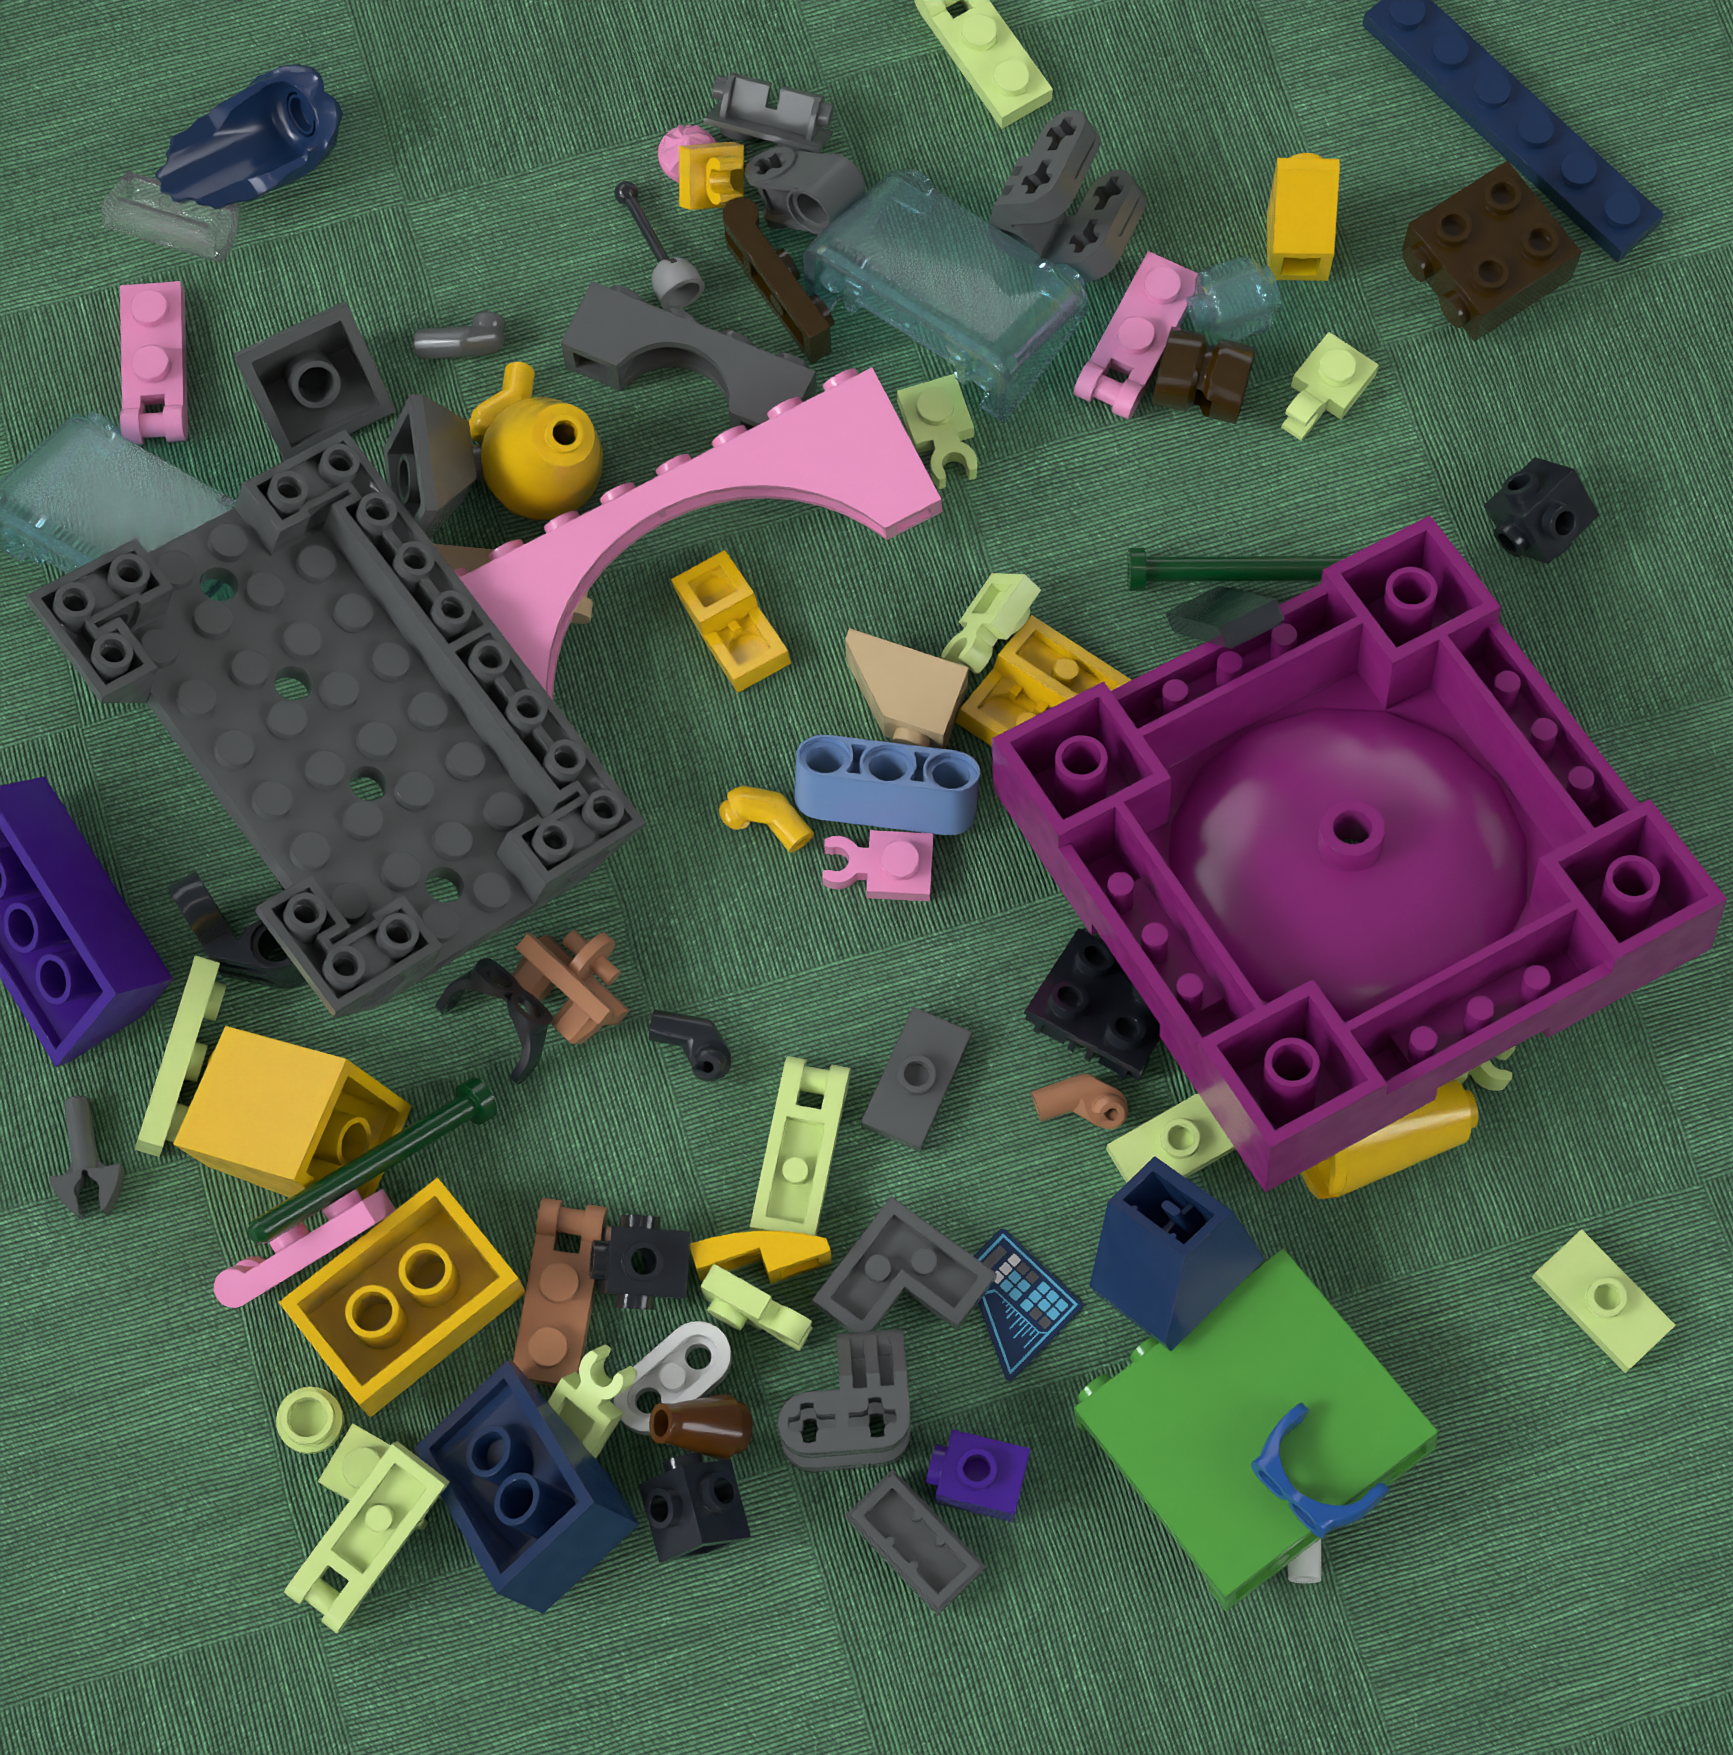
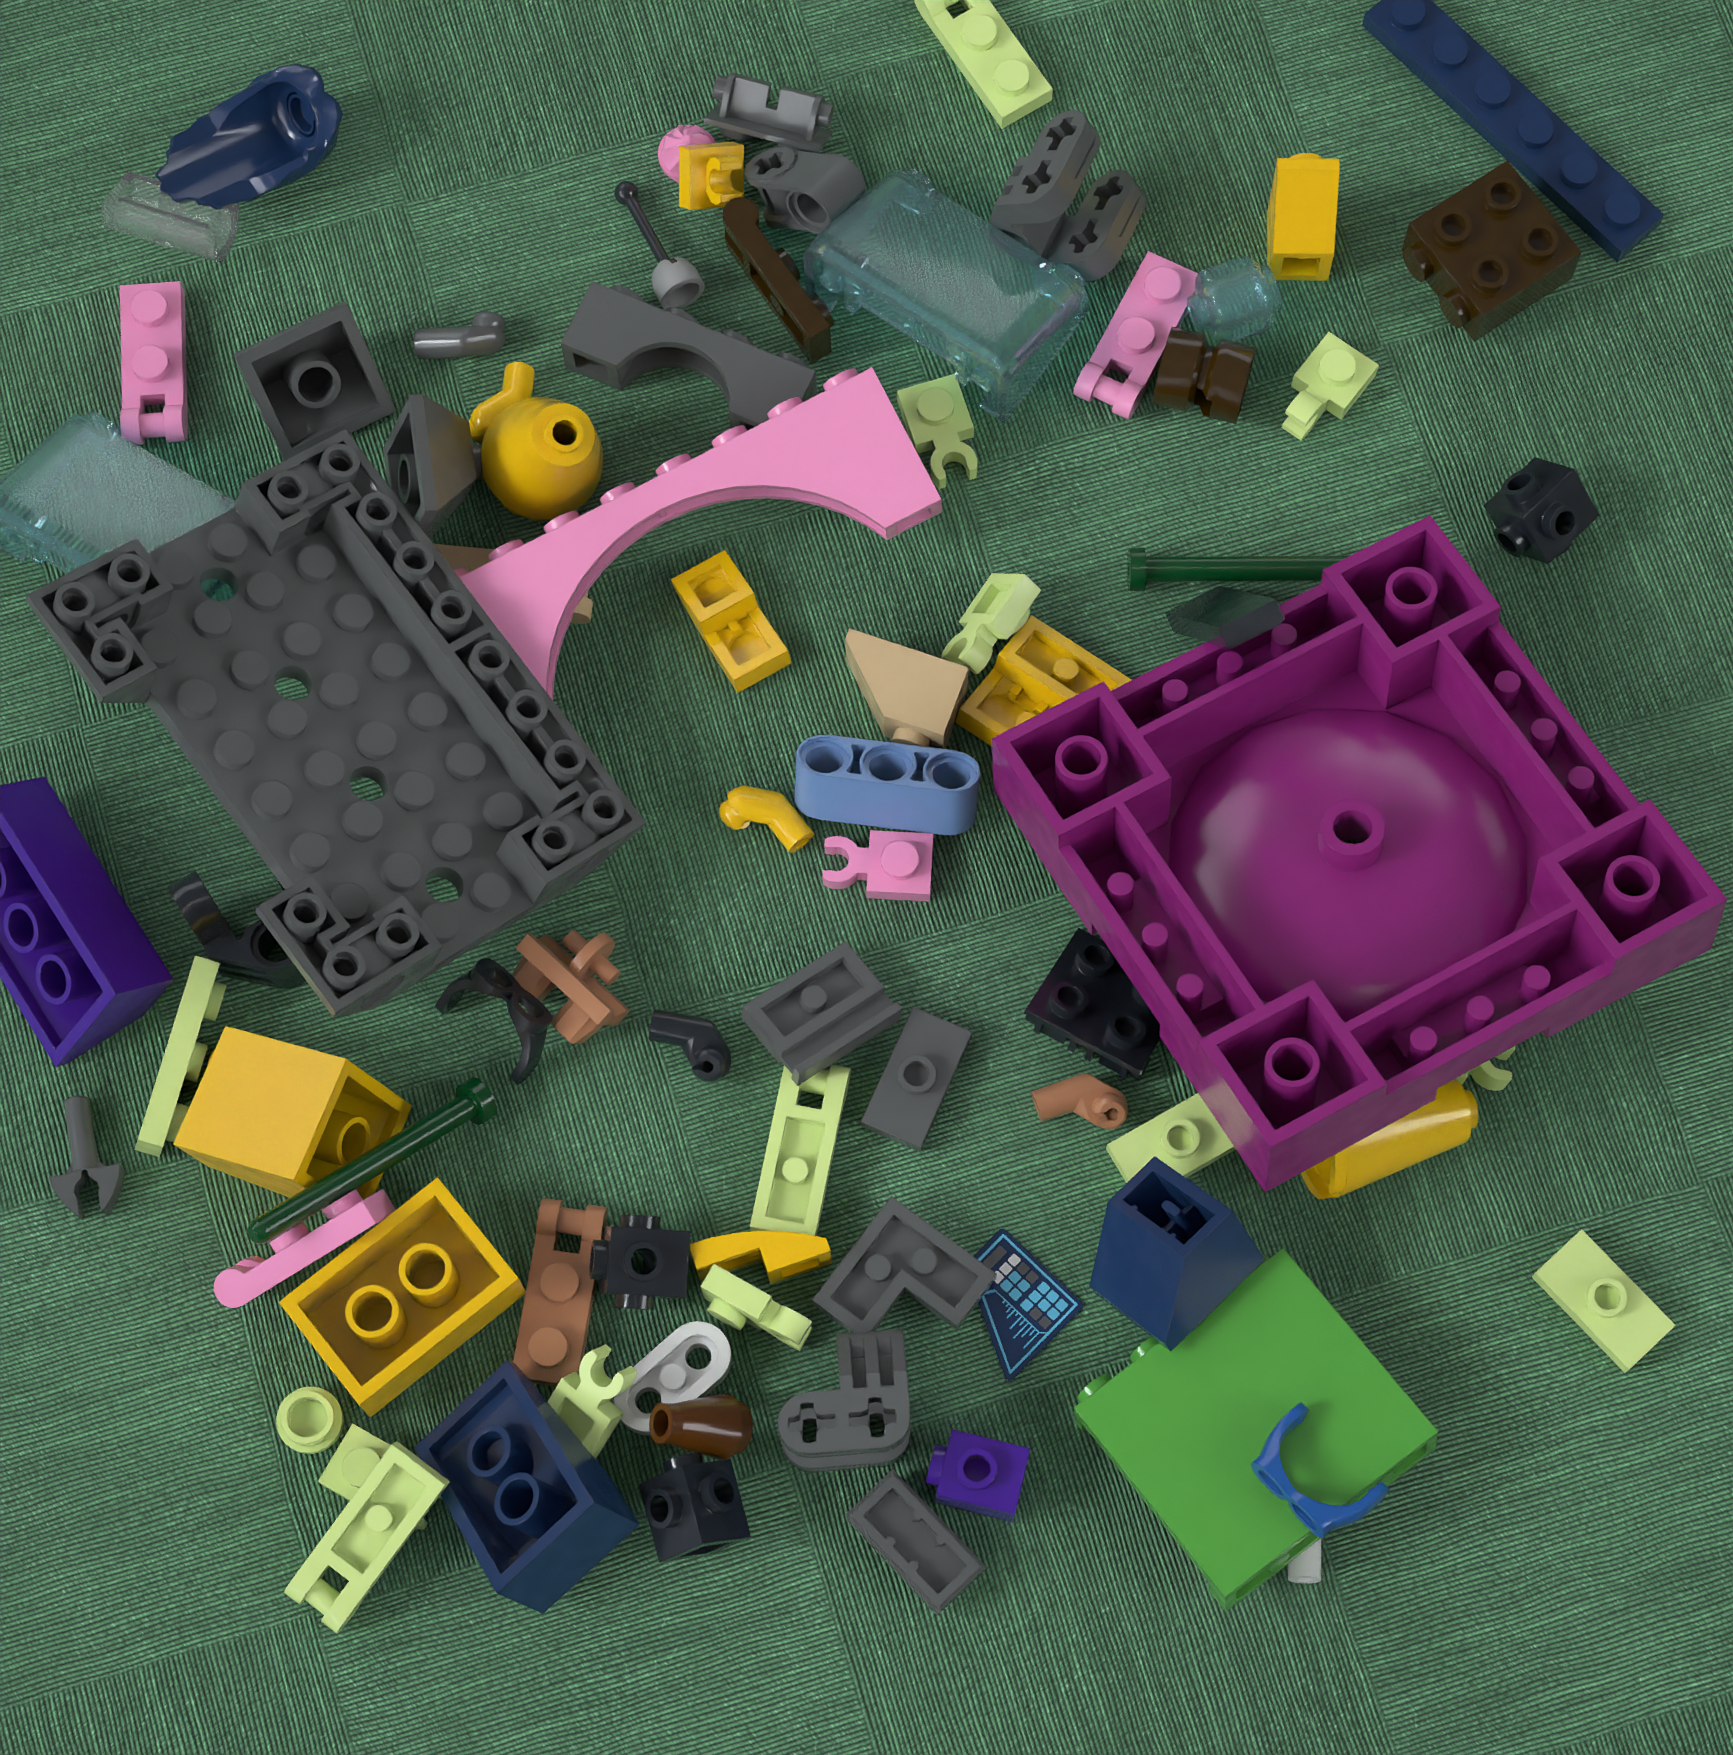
(821, 1013): none -> dark grey plate

